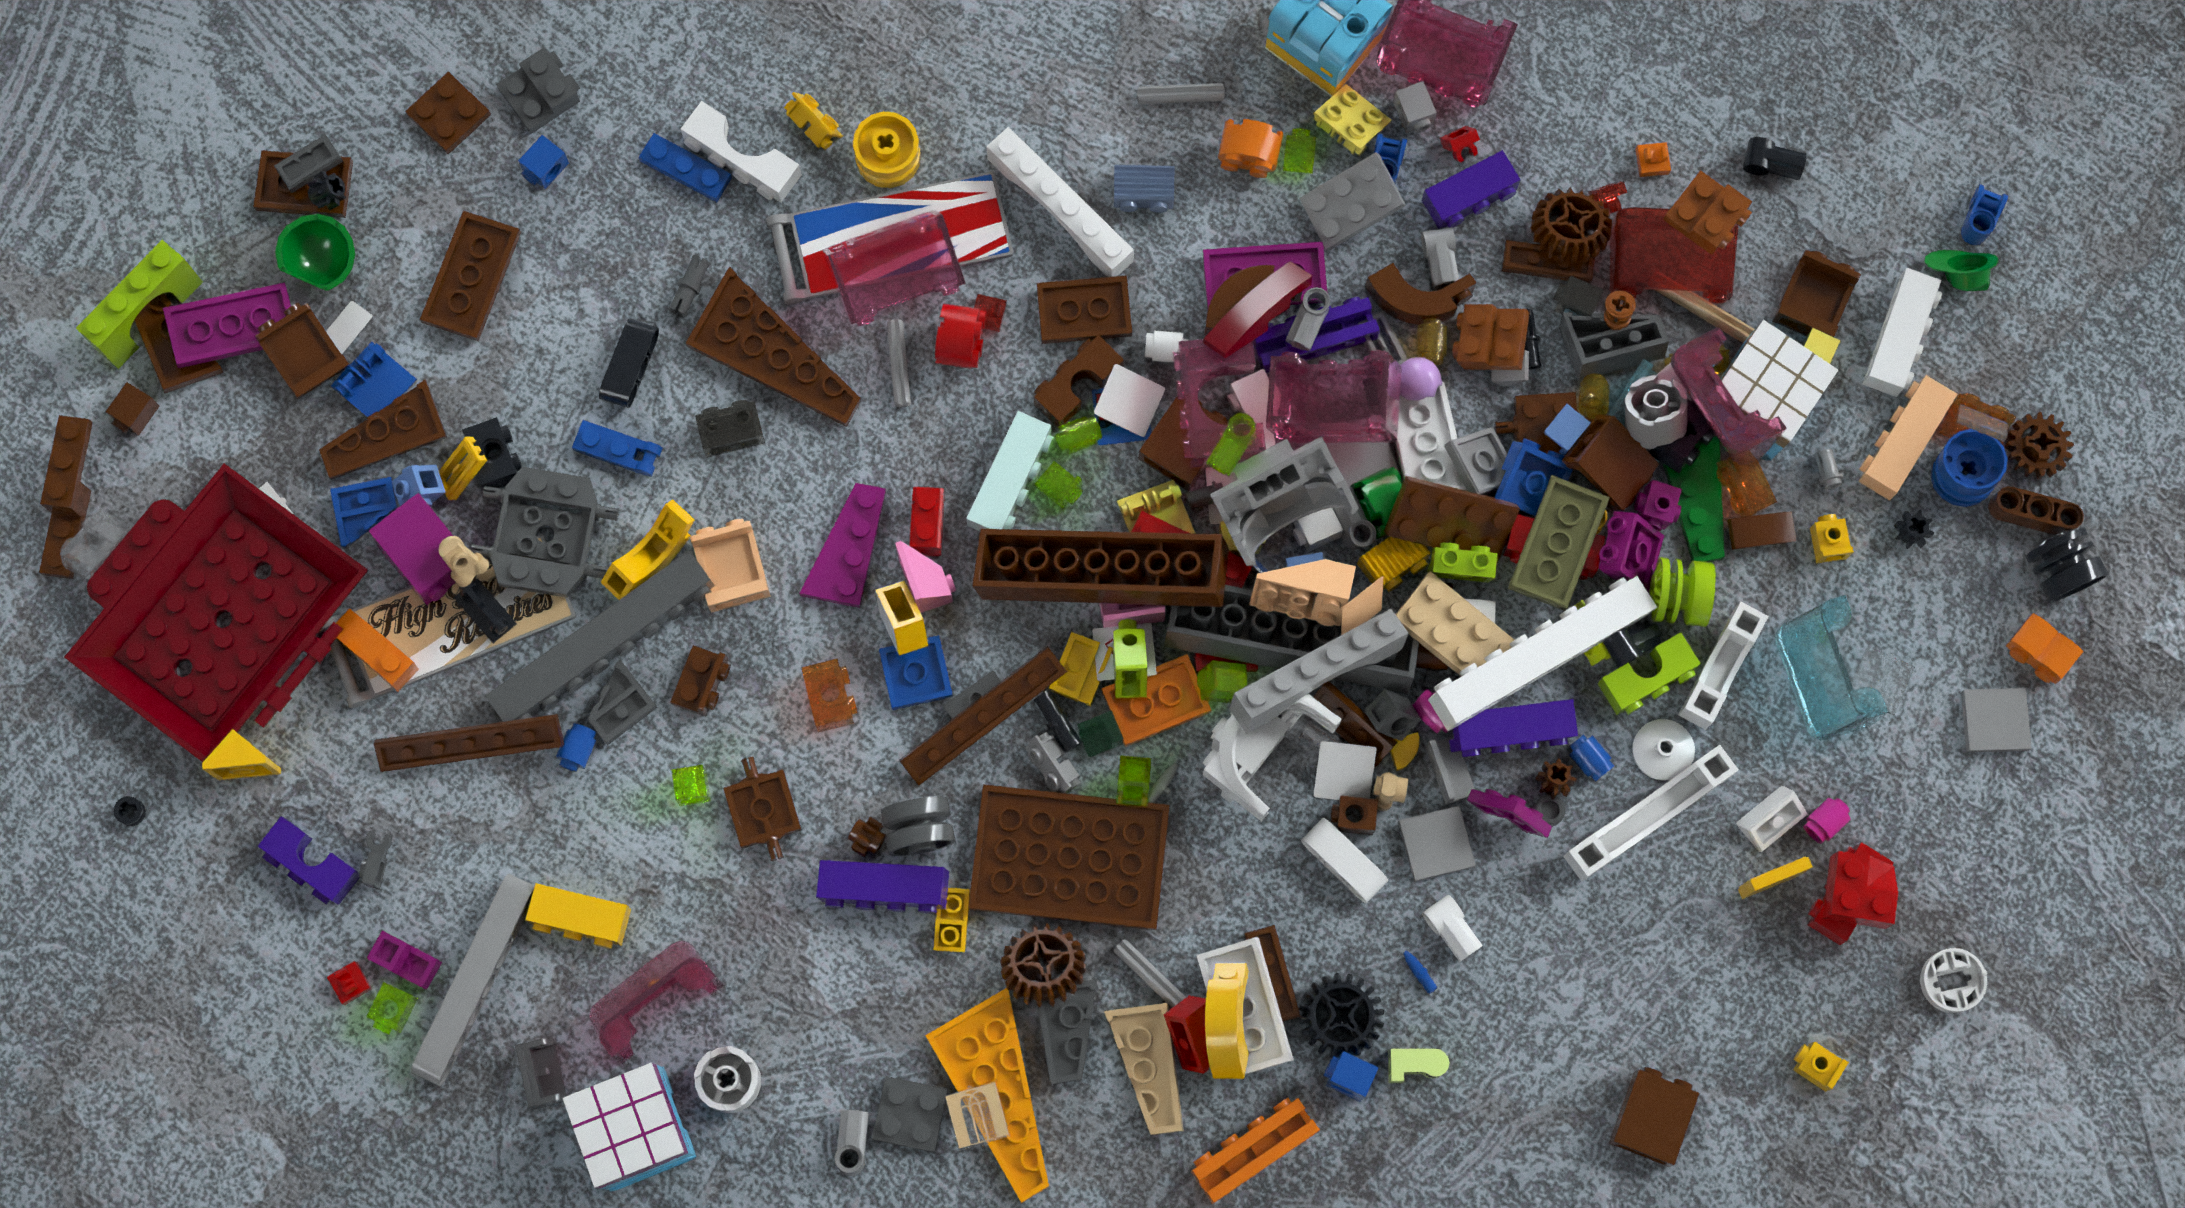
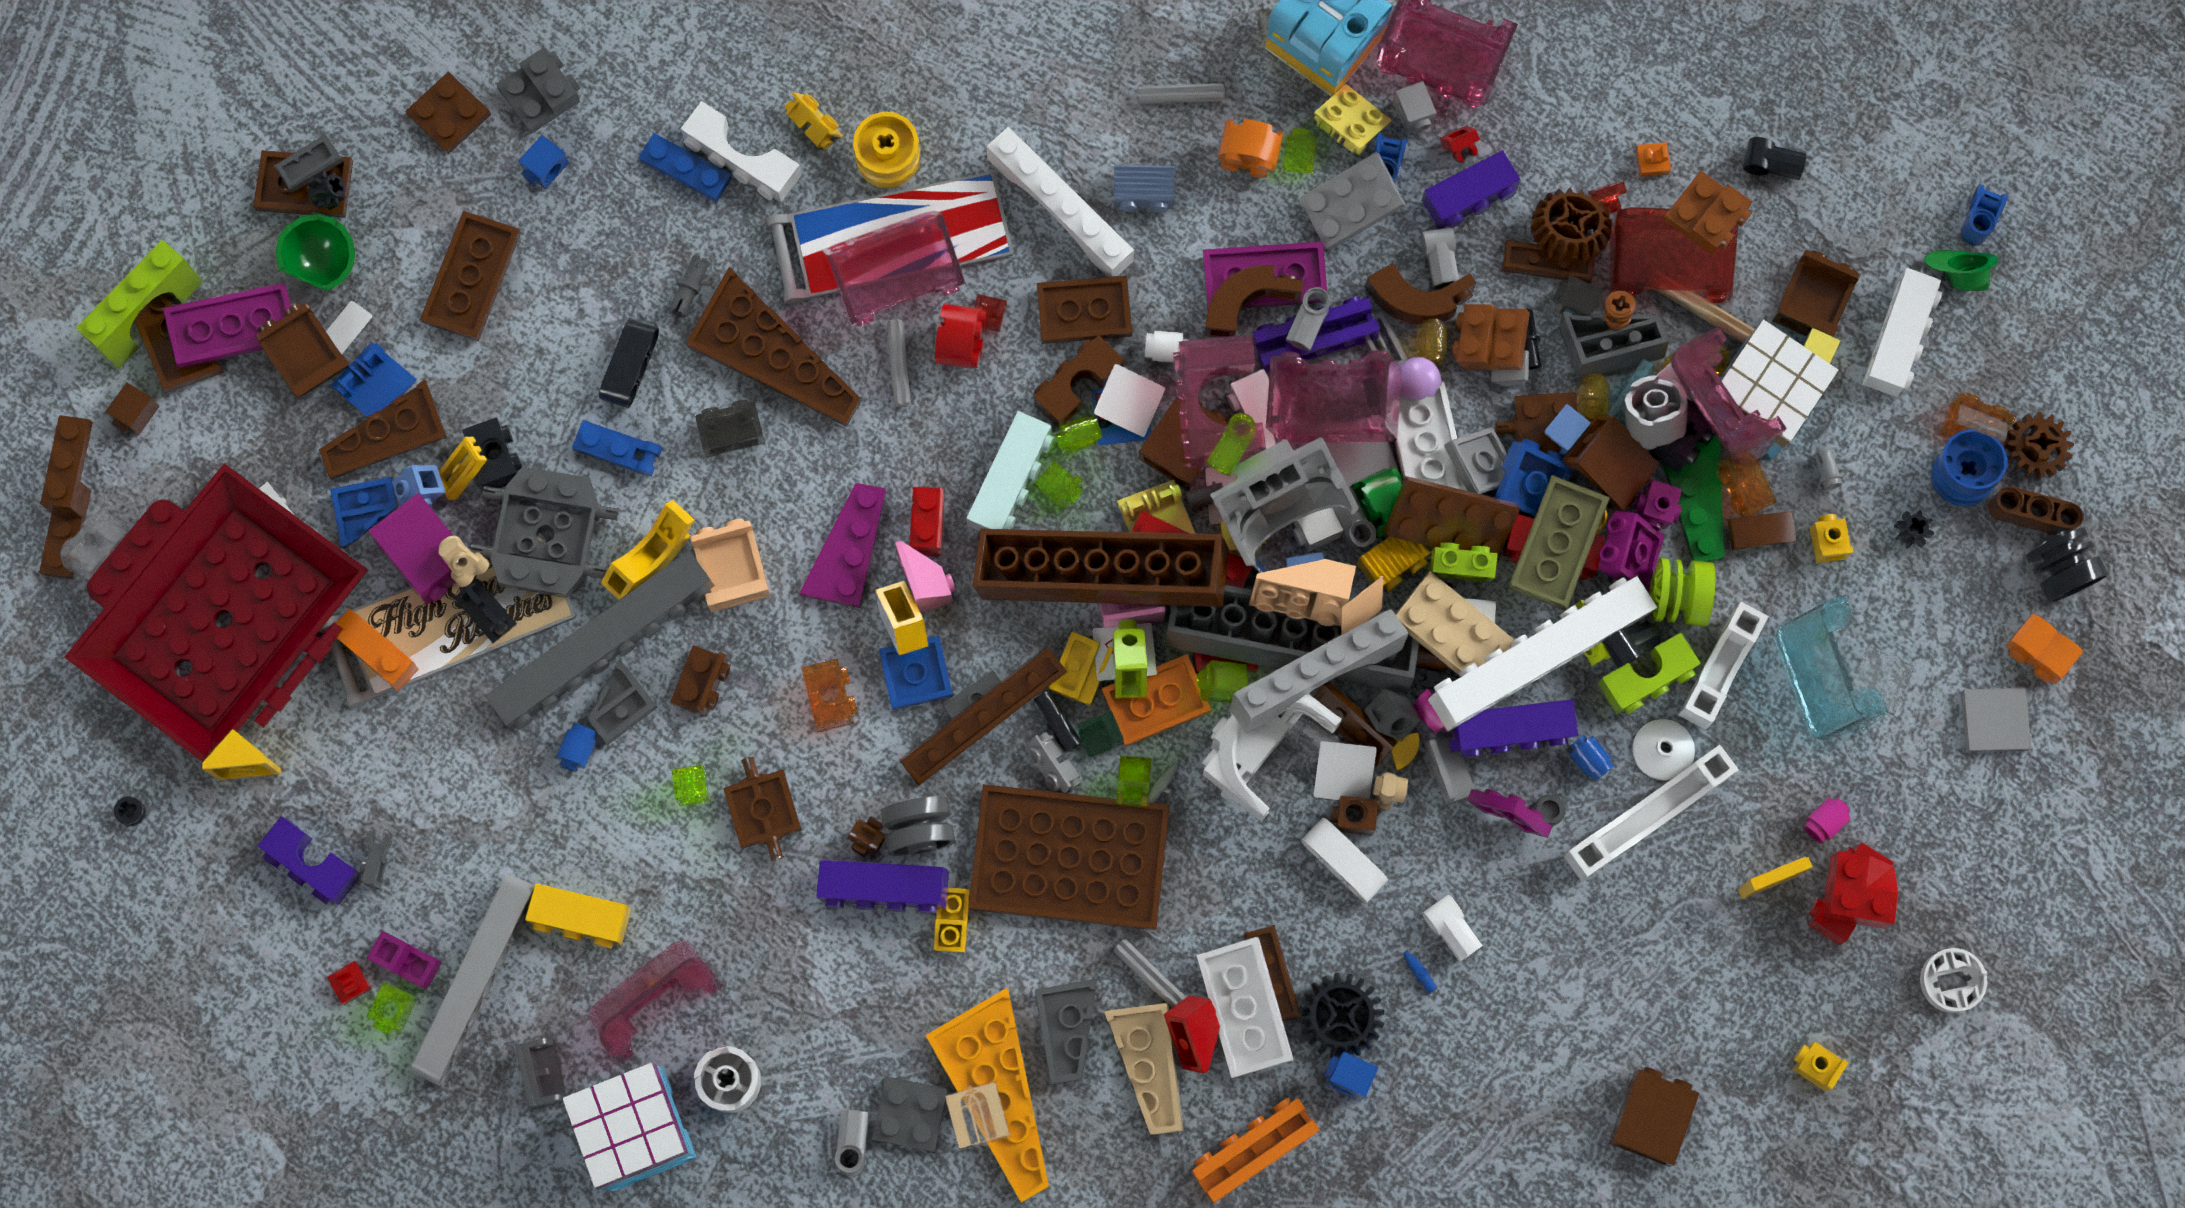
(469, 743): reddish brown tile -> none
(1066, 957): reddish brown gear -> none
(1224, 1021): yellow arch -> none
(1255, 310): dark red slope -> none
(1428, 1062): yellowish green leg -> none
(1436, 843): light grey tile -> none
(1557, 786): reddish brown gear -> none
(1772, 818): white slope -> none
(1907, 437): light nougat brick -> none

